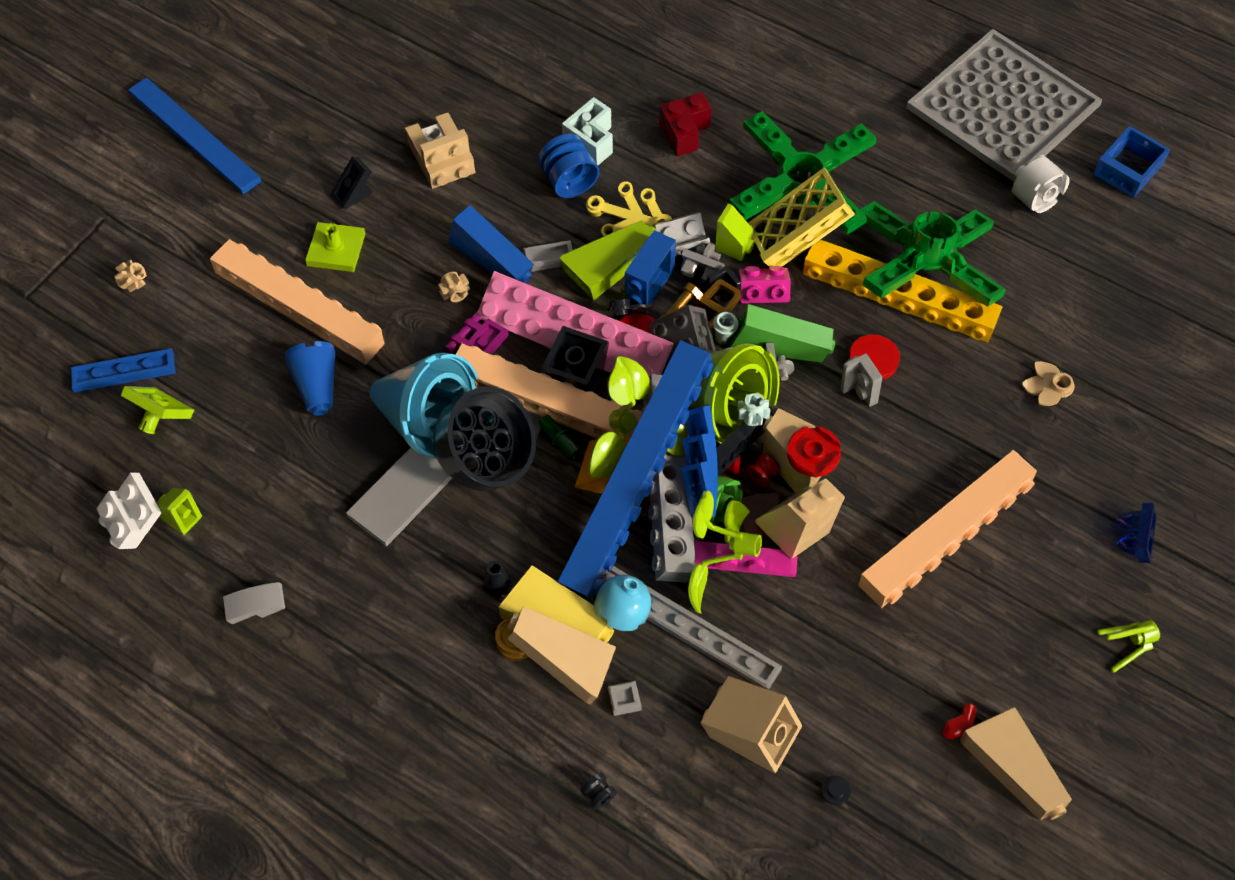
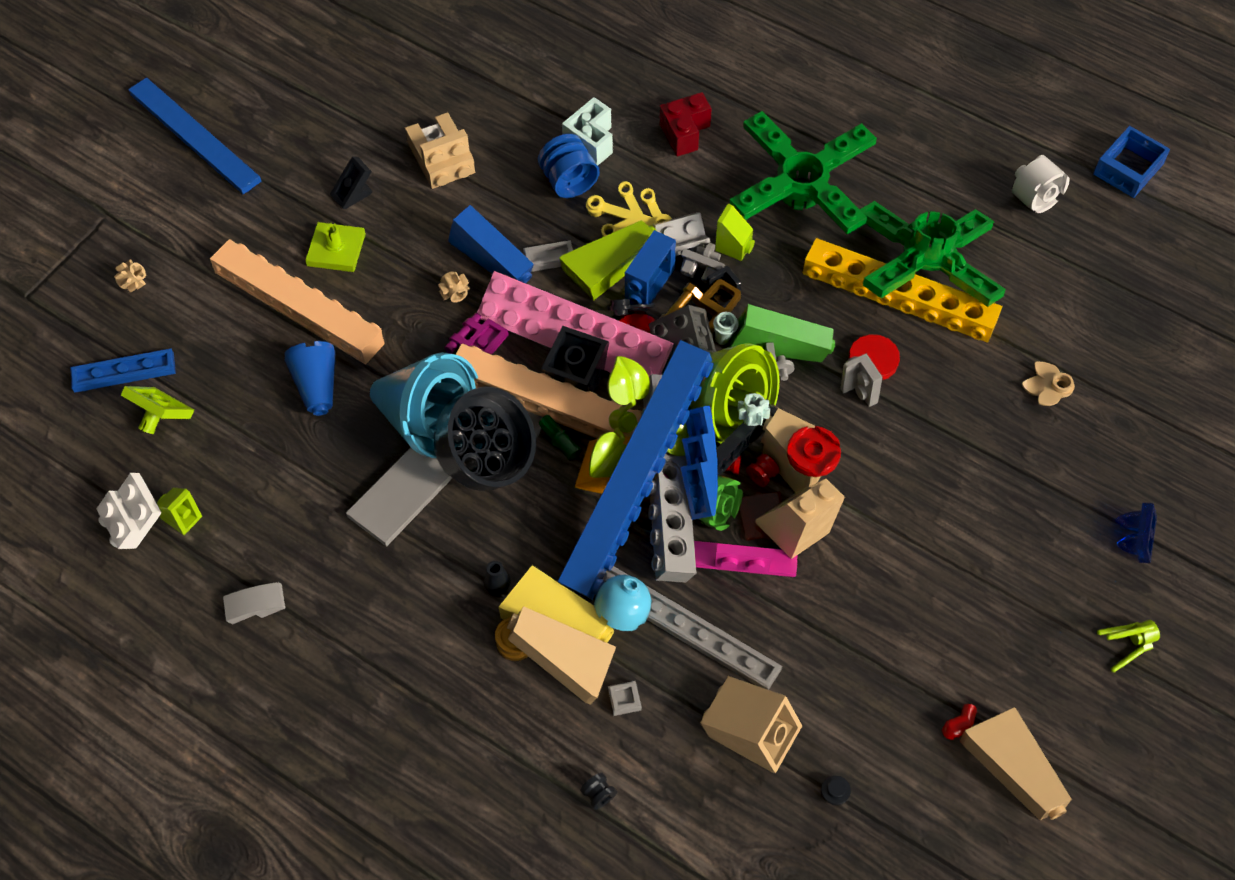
(740, 542): lime plant -> none
(765, 284): dark pink bracket -> none
(806, 232): light yellow fence -> none
(947, 529): light nougat brick -> none
(1003, 104): light grey plate -> none

